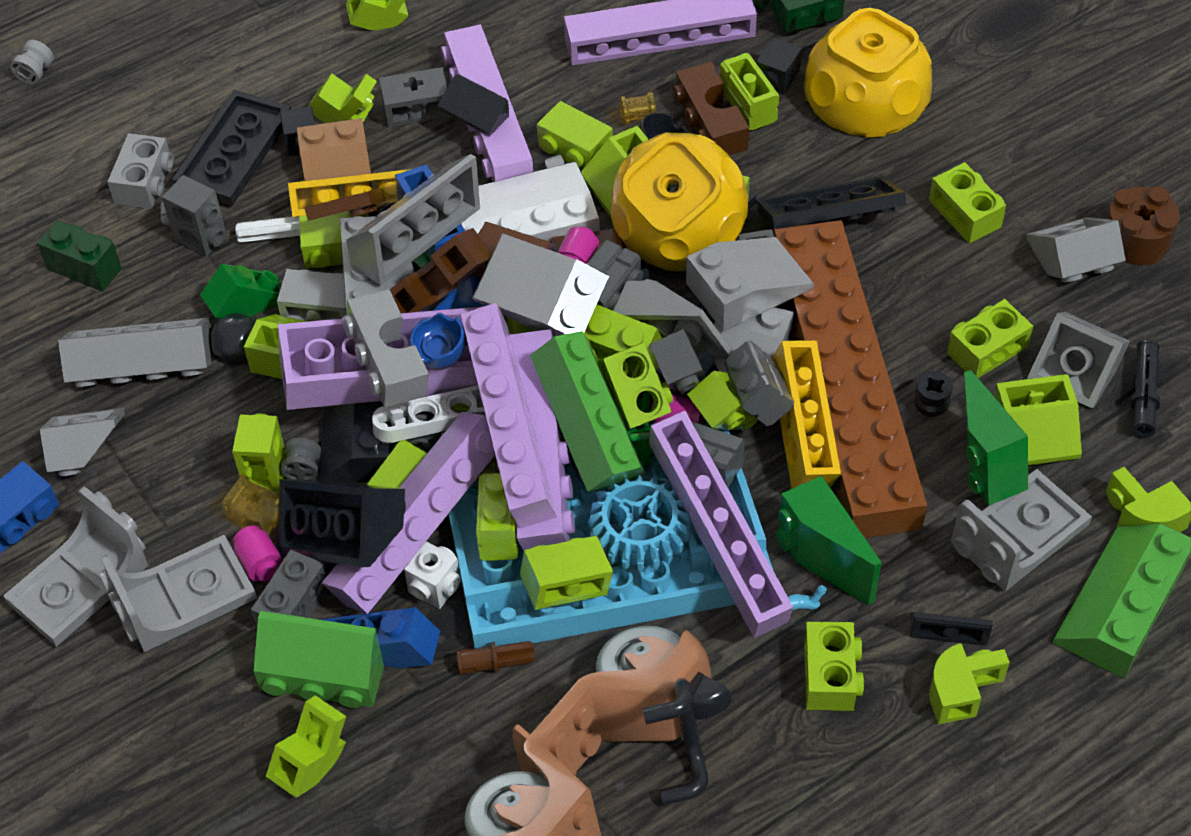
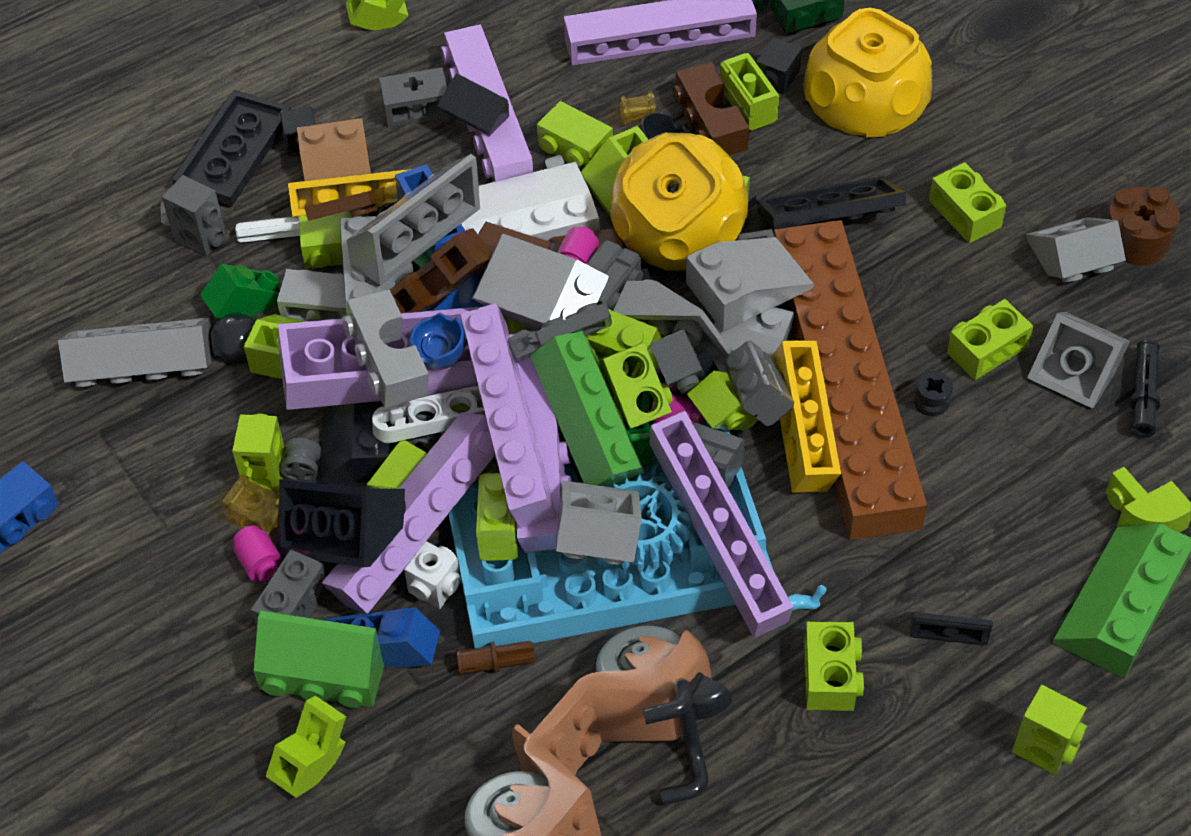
(30, 64): light grey wheel -> none
(67, 584): light grey bracket -> none
(75, 438): light grey slope -> none
(79, 255): dark green brick -> none
(140, 171): light grey brick -> none
(177, 593): light grey bracket -> none
(341, 102): lime brick -> none
(566, 572): lime brick -> none
(589, 319): none -> dark grey hinge
(598, 522): none -> light grey slope
(827, 540): green slope -> none
(957, 679): lime brick -> none
(994, 445): green slope -> none
(1018, 531): light grey bracket -> none
(1047, 414): lime slope -> none
(1050, 730): none -> lime brick

